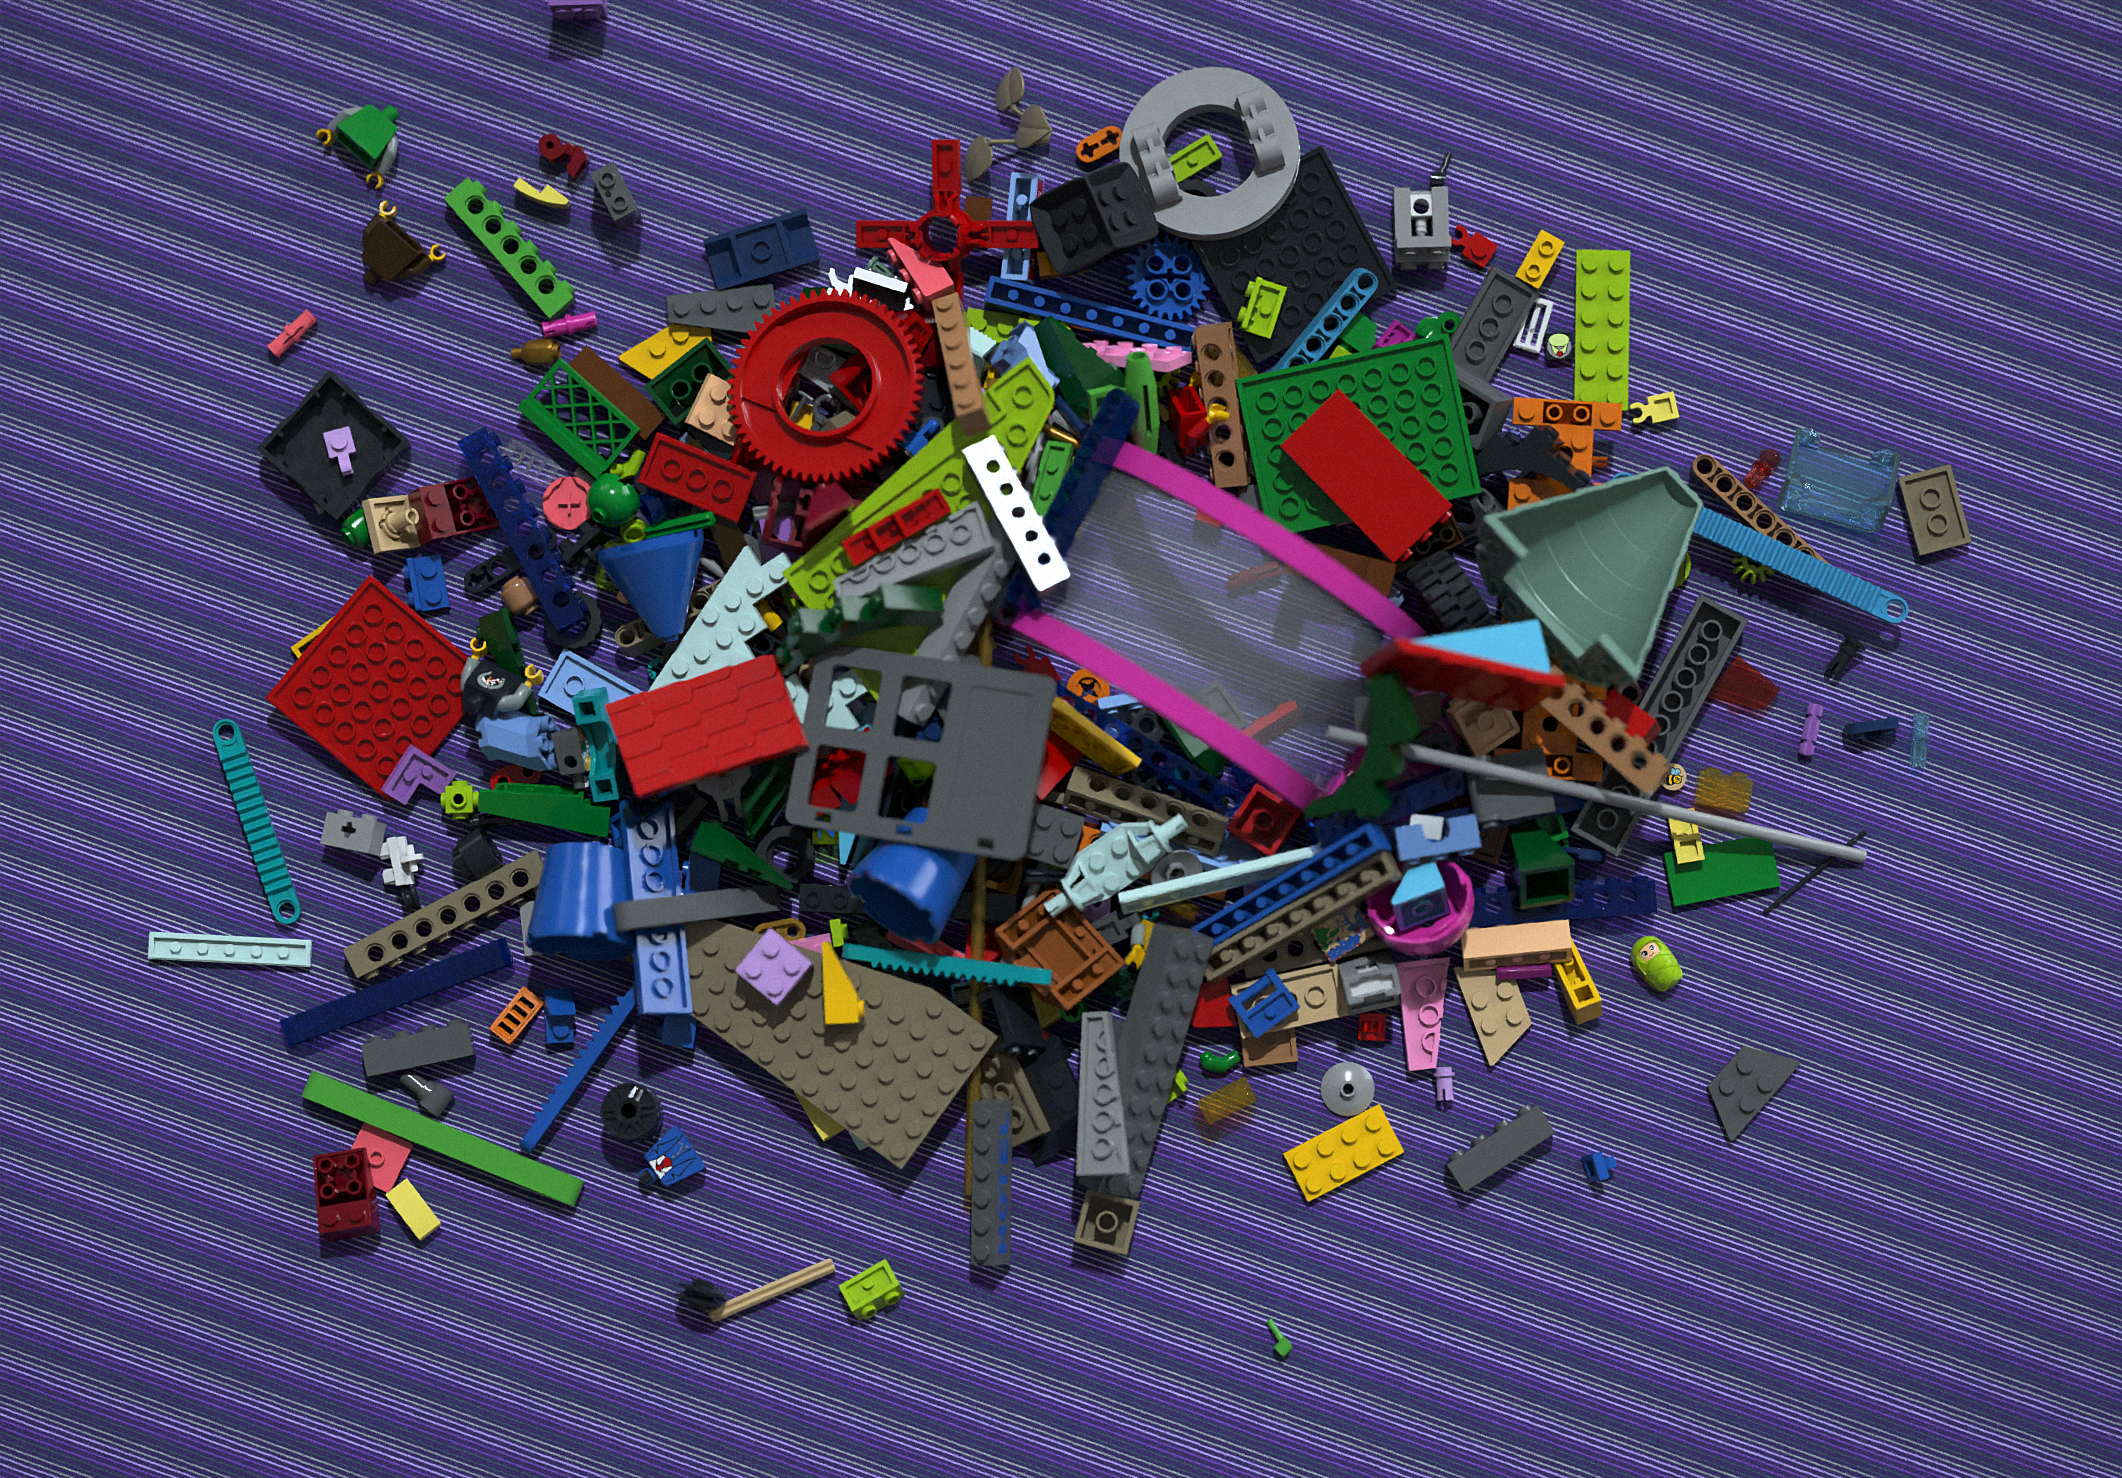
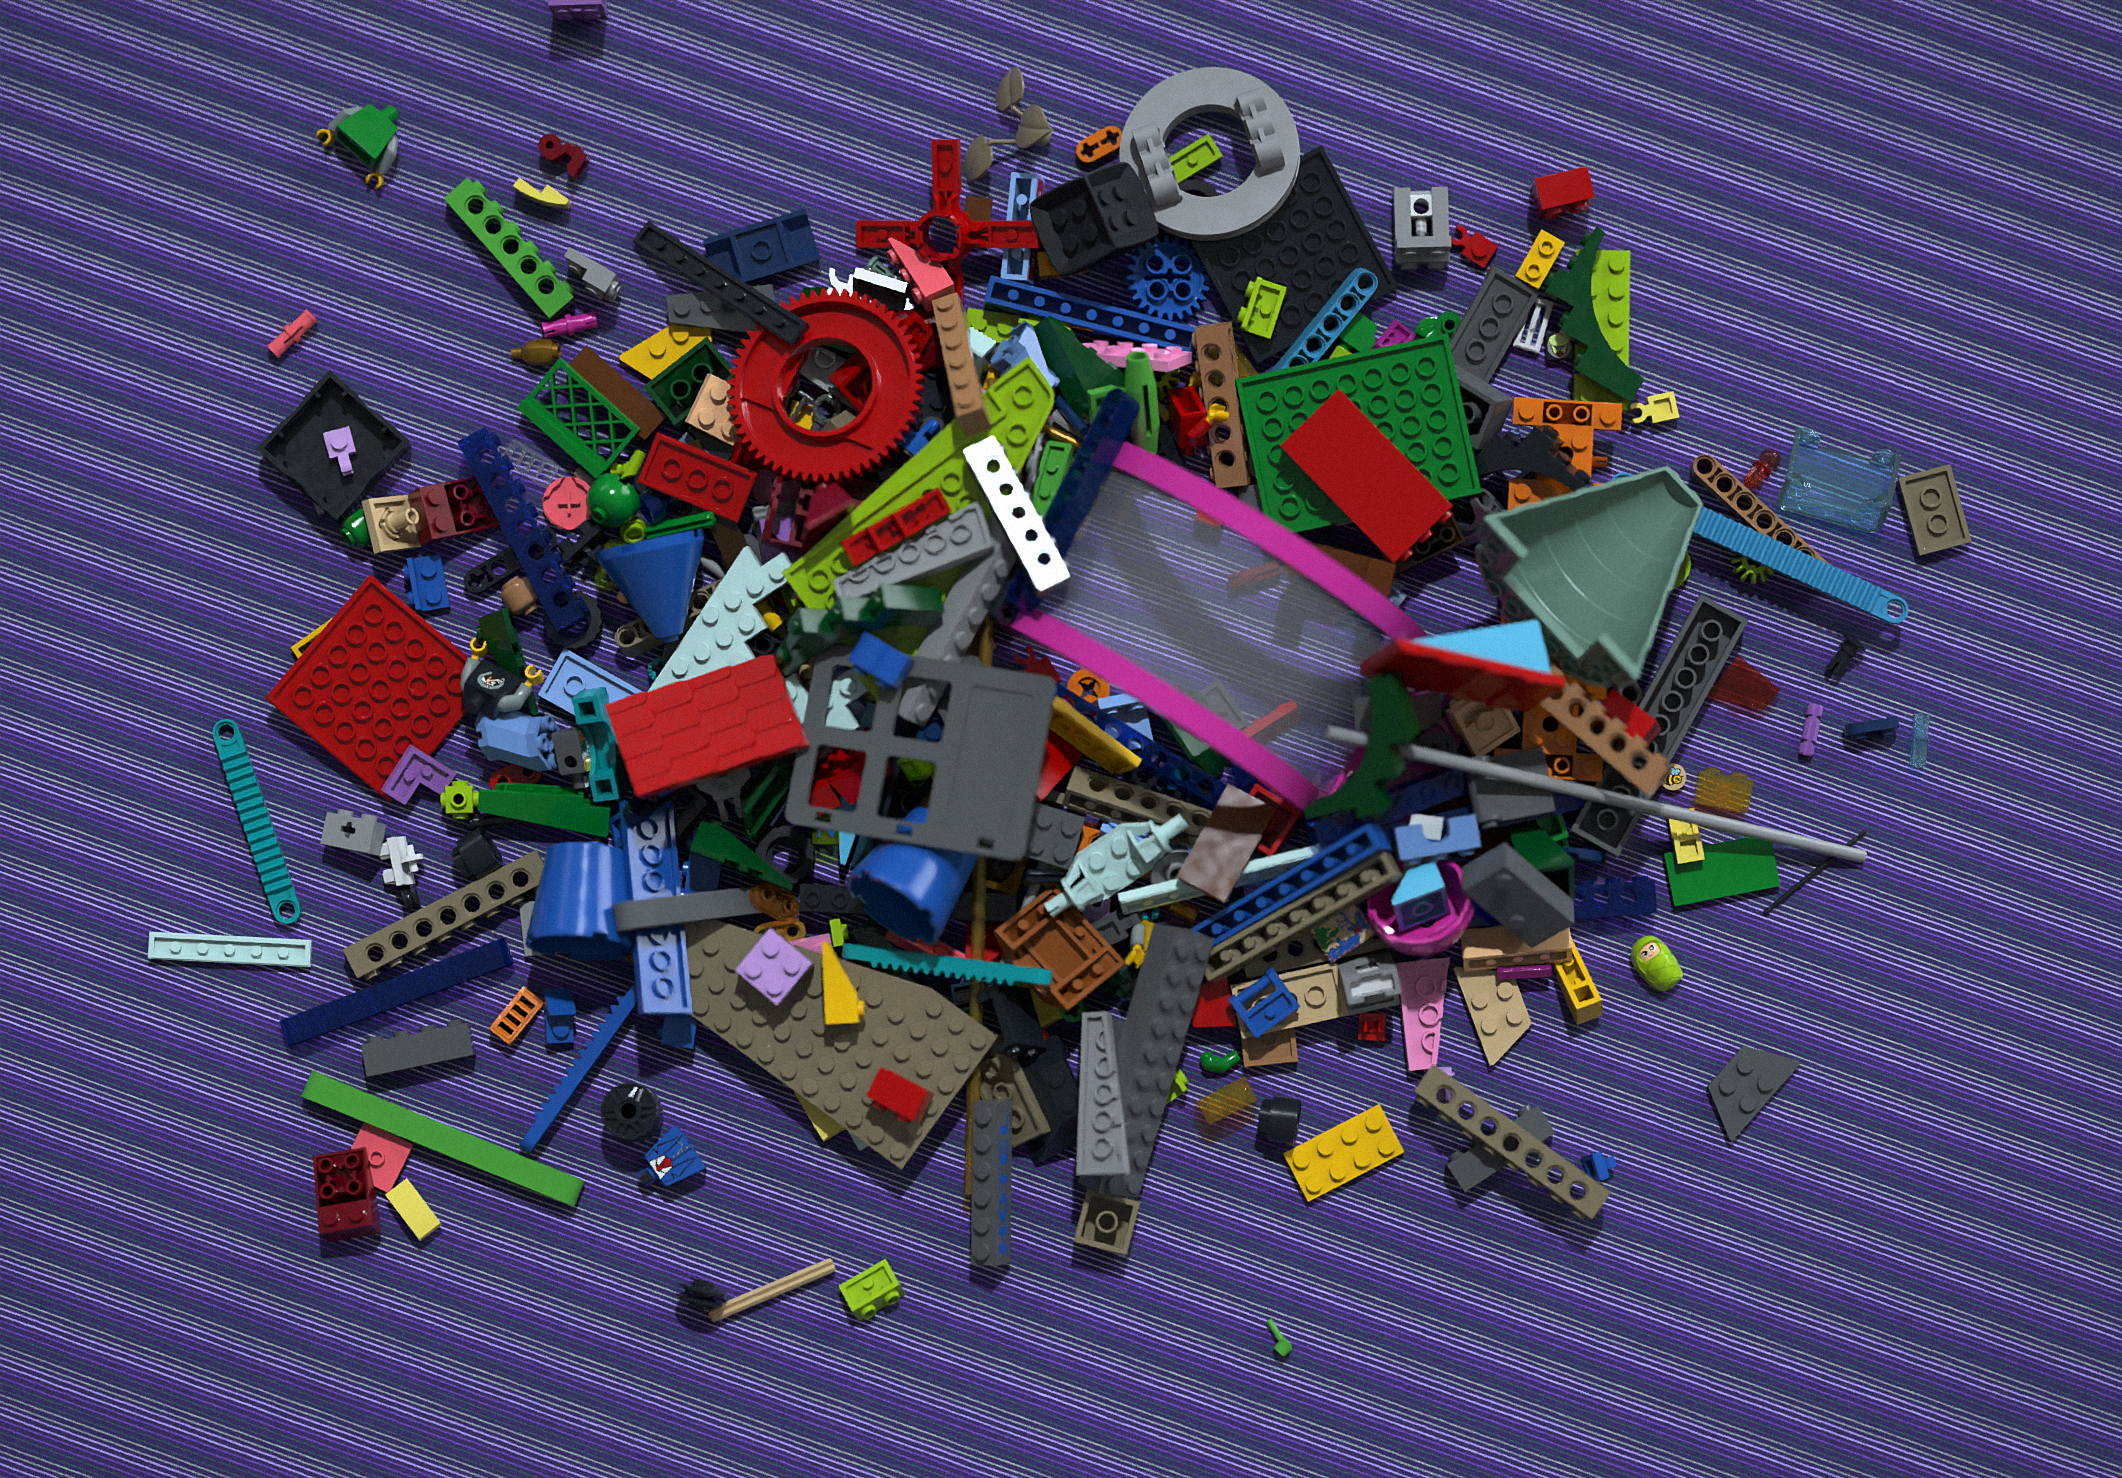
(392, 250): dark brown torso -> none
(432, 1095): dark grey pin -> none
(598, 279): none -> light grey plate
(616, 196): dark grey window -> none
(721, 284): none -> black tile
(775, 903): none -> clear orange plate
(880, 660): none -> blue brick
(900, 1095): none -> red brick
(1157, 723): black brick -> none
(1226, 843): none -> tile
(1280, 1119): none -> black piece
(1333, 1093): light grey dish -> none
(1437, 179): black hand -> none
(1448, 596): black tyre -> none
(1518, 895): none -> dark grey brick
(1562, 193): none -> red brick
(1573, 290): none -> dark green arch
(1594, 1193): none -> dark tan brick

